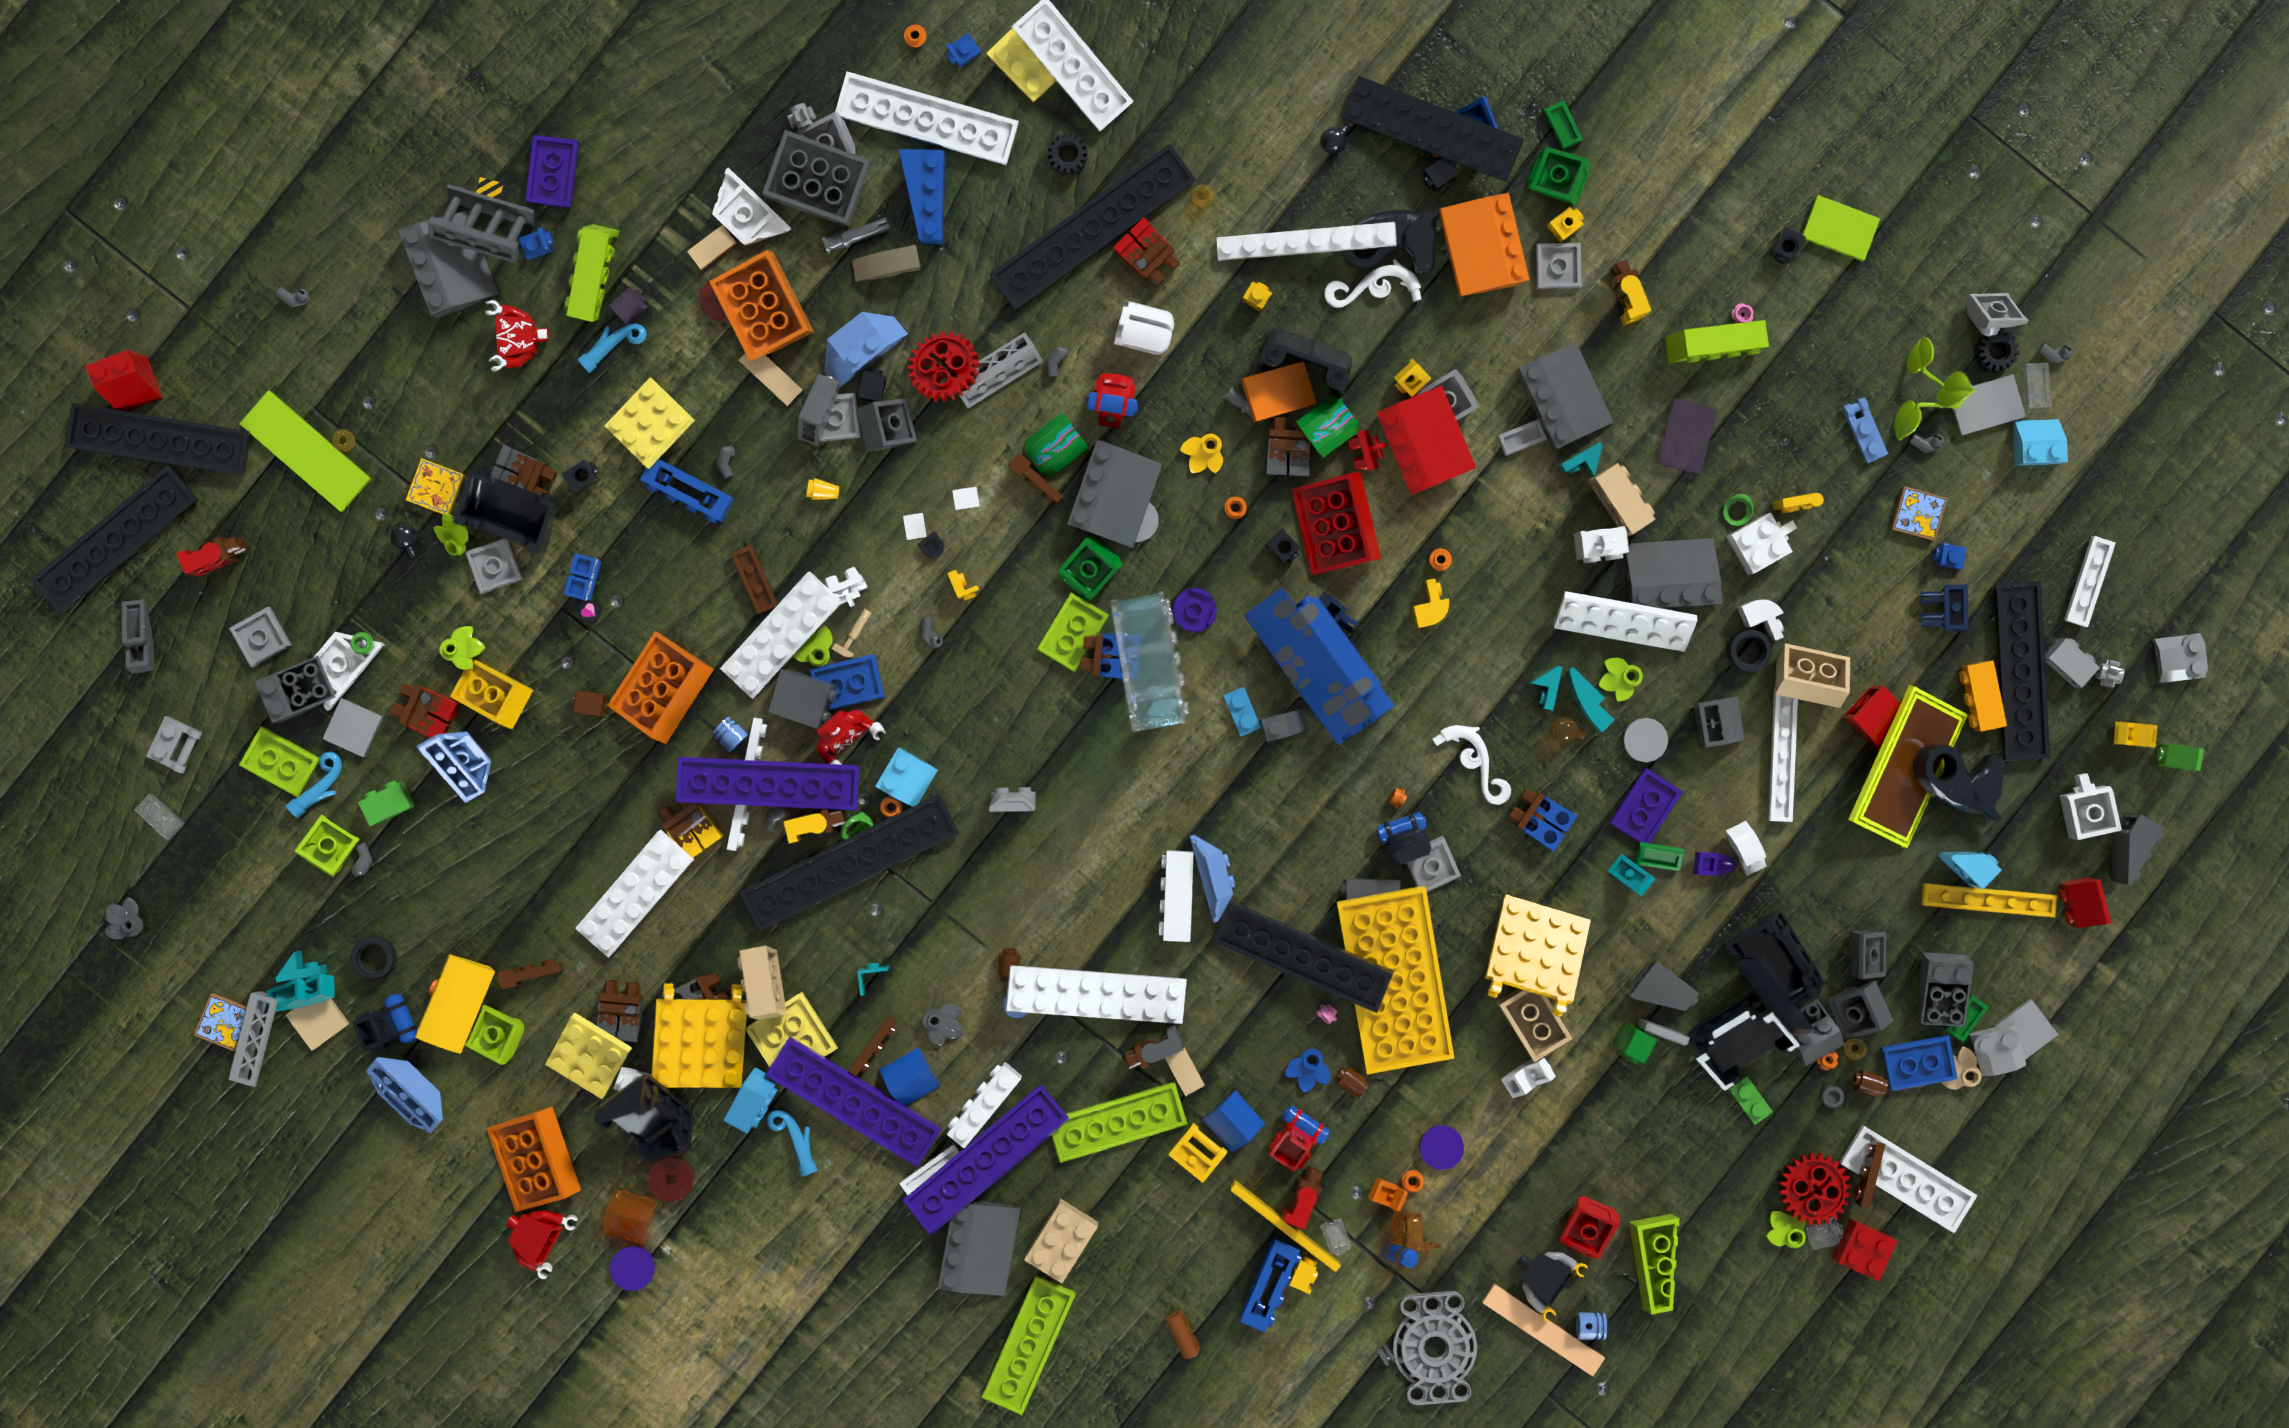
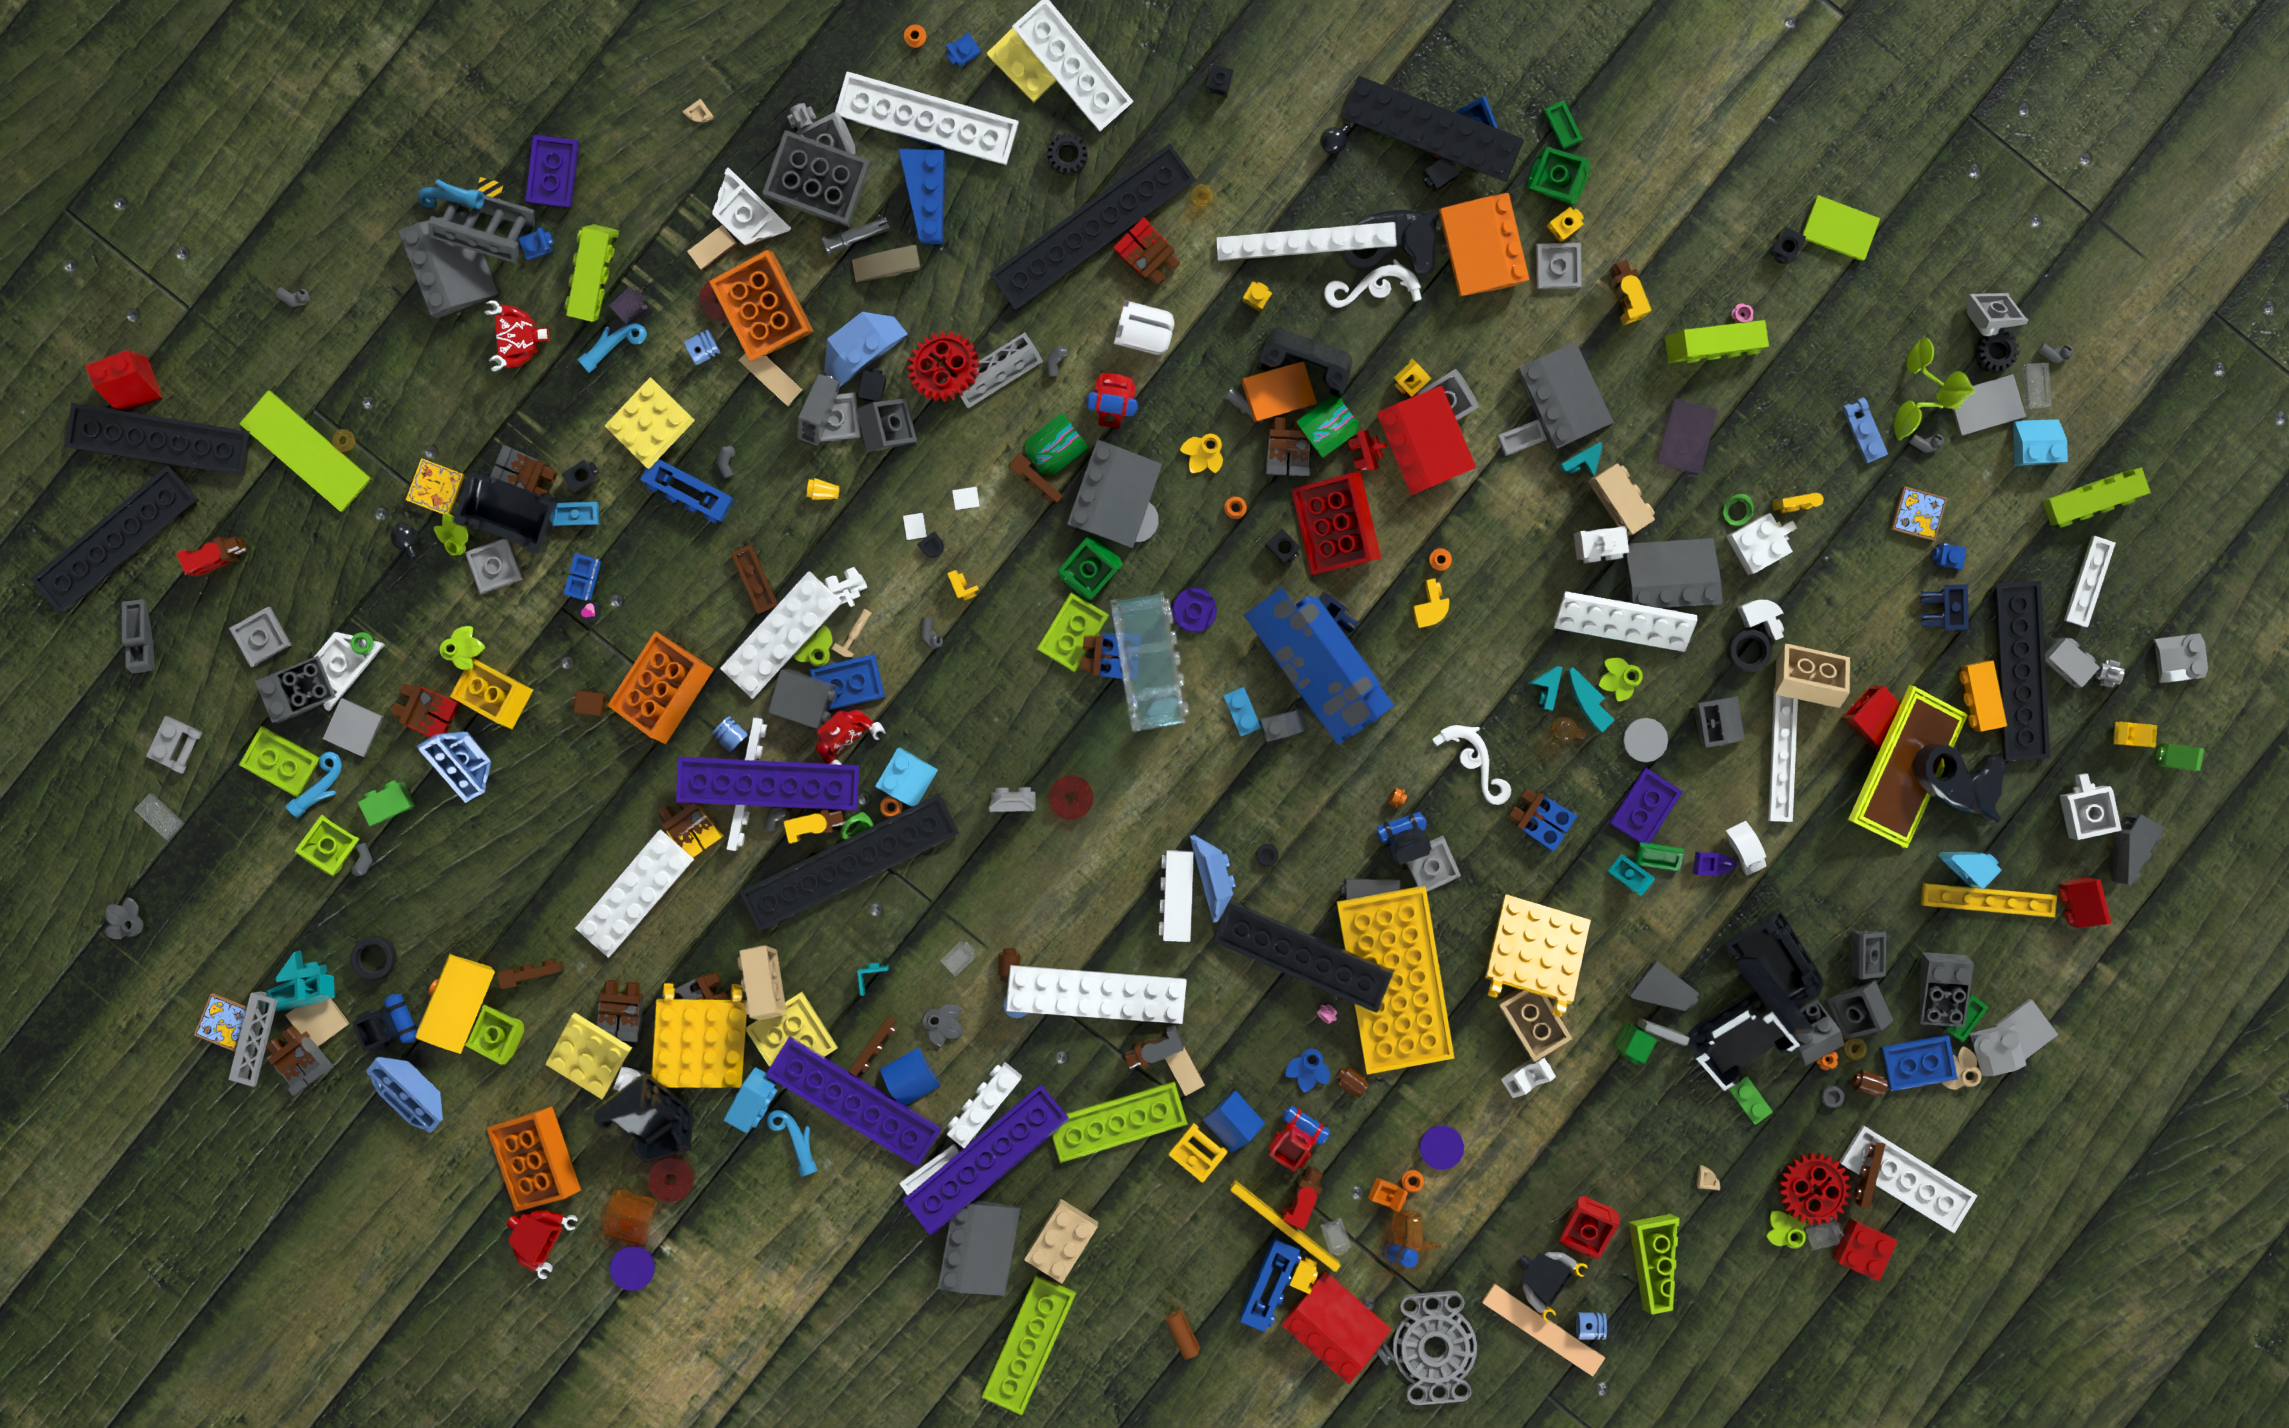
(299, 1060): none -> hips
(429, 196): none -> dark azure plant
(577, 514): none -> dark azure plate
(698, 112): none -> tan tile
(707, 345): none -> medium blue piece
(958, 957): none -> clear brick
(1060, 803): none -> clear red plate
(1219, 80): none -> black brick
(1267, 855): none -> black tile
(1336, 1327): none -> red slope
(1707, 1179): none -> tan tile
(2096, 496): none -> lime wedge

